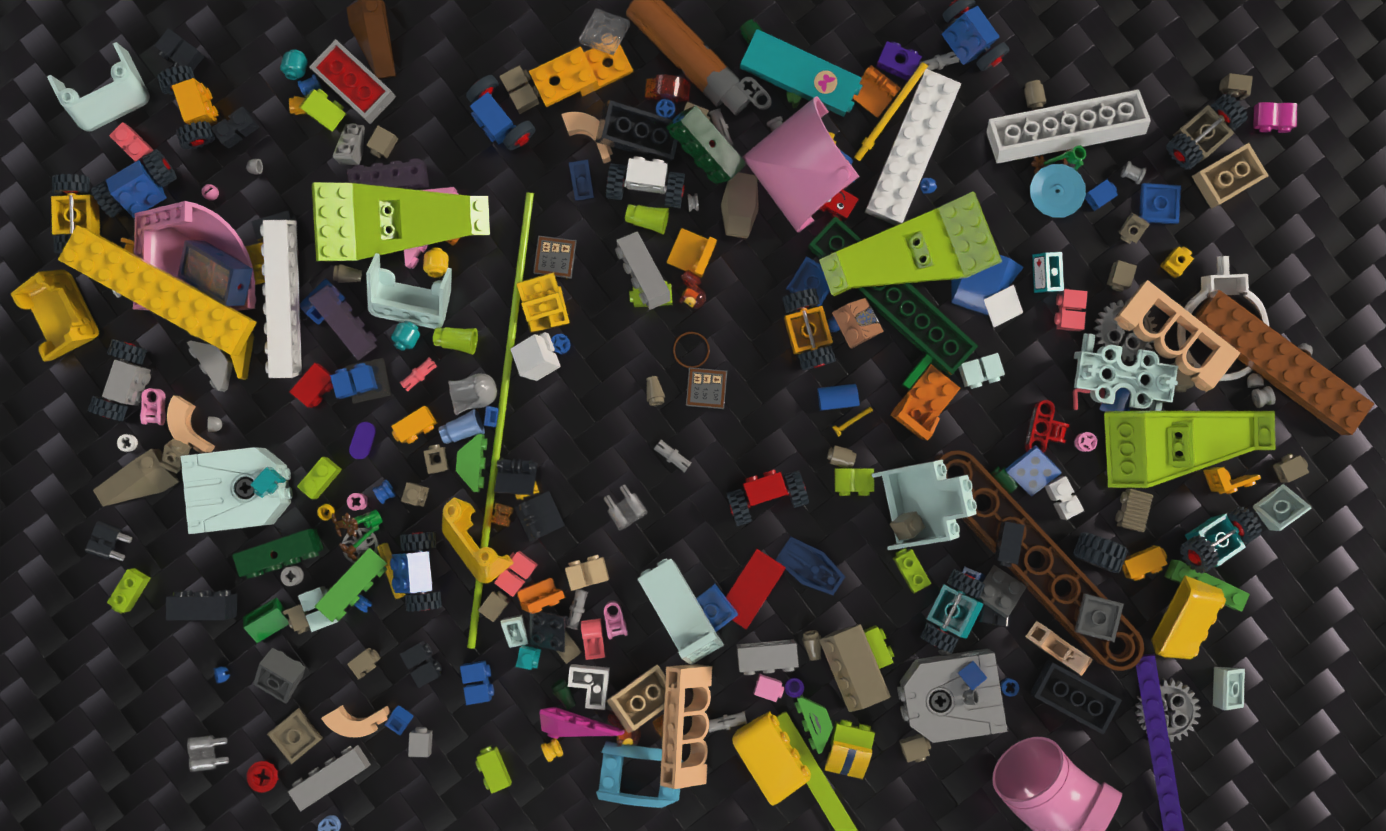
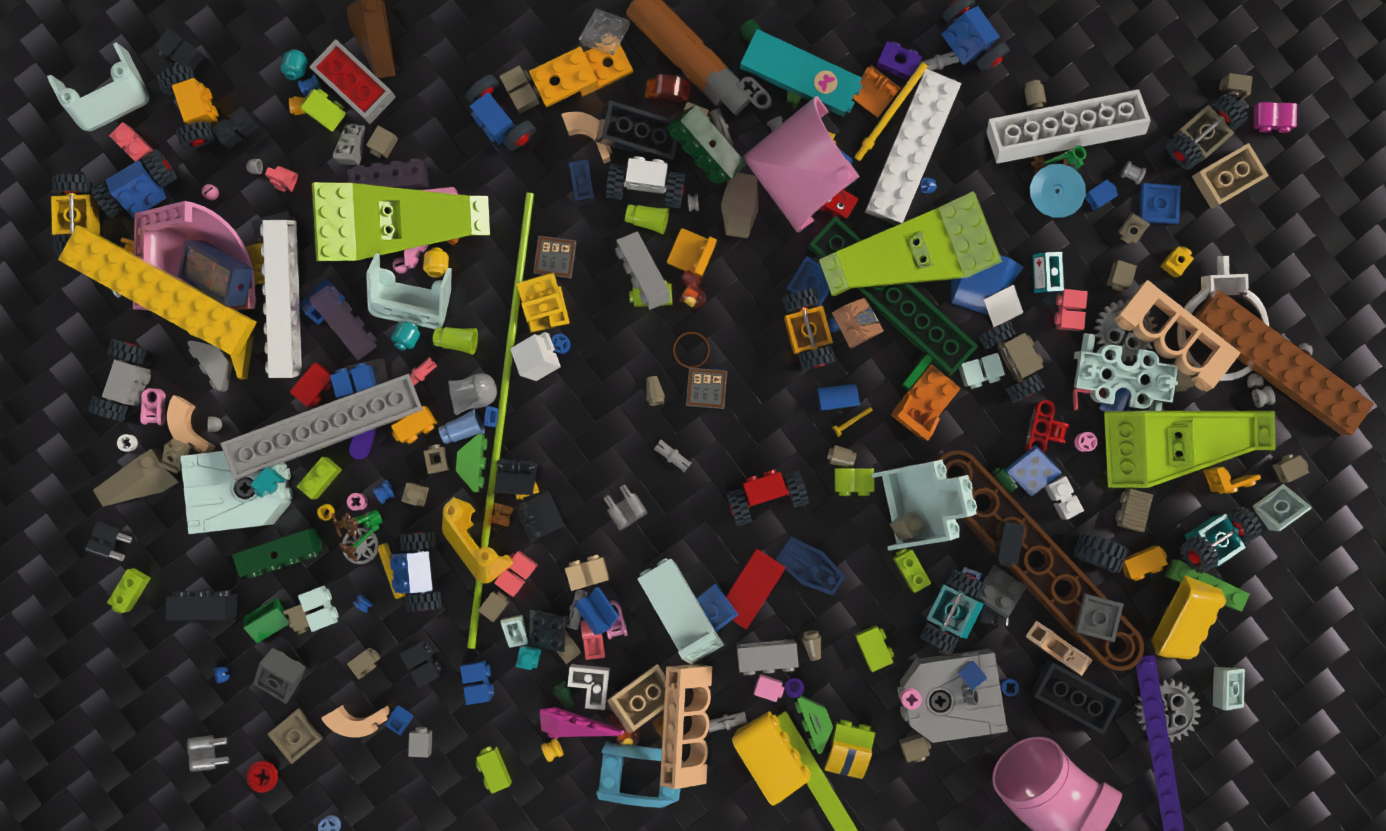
(58, 310): yellow windscreen -> none
(282, 178): none -> coral plate
(294, 573): light grey wheel -> none
(321, 427): none -> light grey plate
(328, 778): light grey brick -> none
(346, 274): dark tan cone -> none
(351, 584): bright green brick -> none
(402, 268): none -> bright pink hinge
(539, 595): orange bracket -> none
(597, 612): none -> blue panel
(665, 105): blue wheel -> none
(854, 668): dark tan slope -> none
(910, 694): none -> bright pink wheel
(1018, 357): none -> brick

